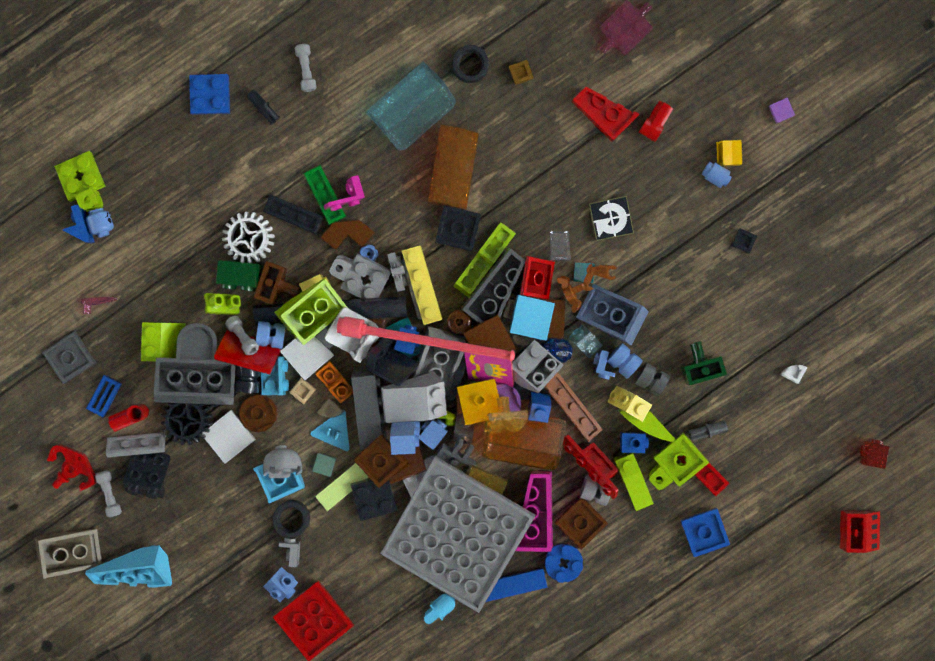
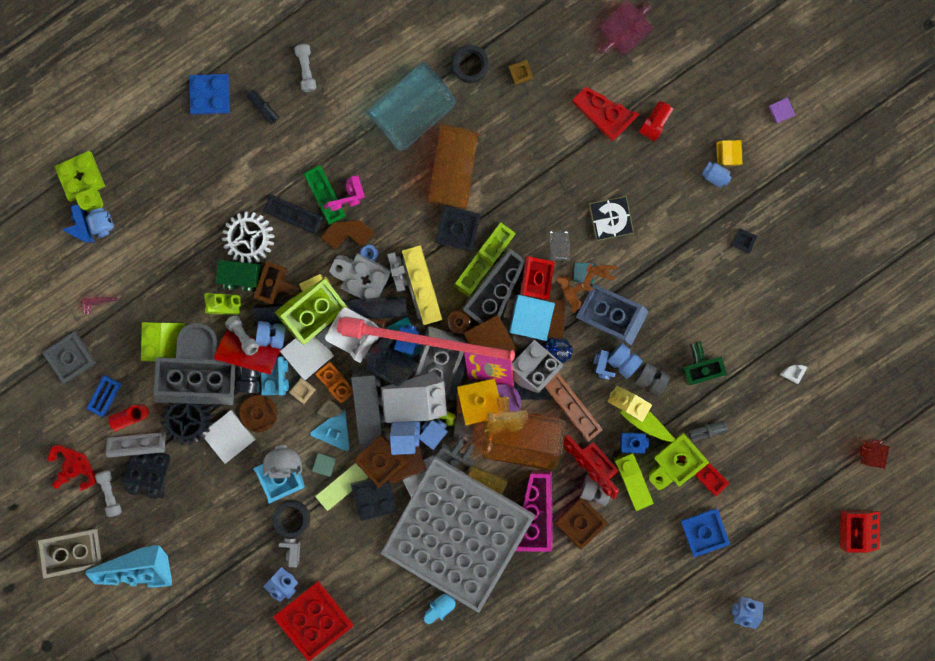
(518, 584): blue tile -> none
(539, 407): blue brick -> none
(564, 574): blue plate -> none
(585, 341): clear light blue bracket -> none
(748, 612): none -> medium blue brick

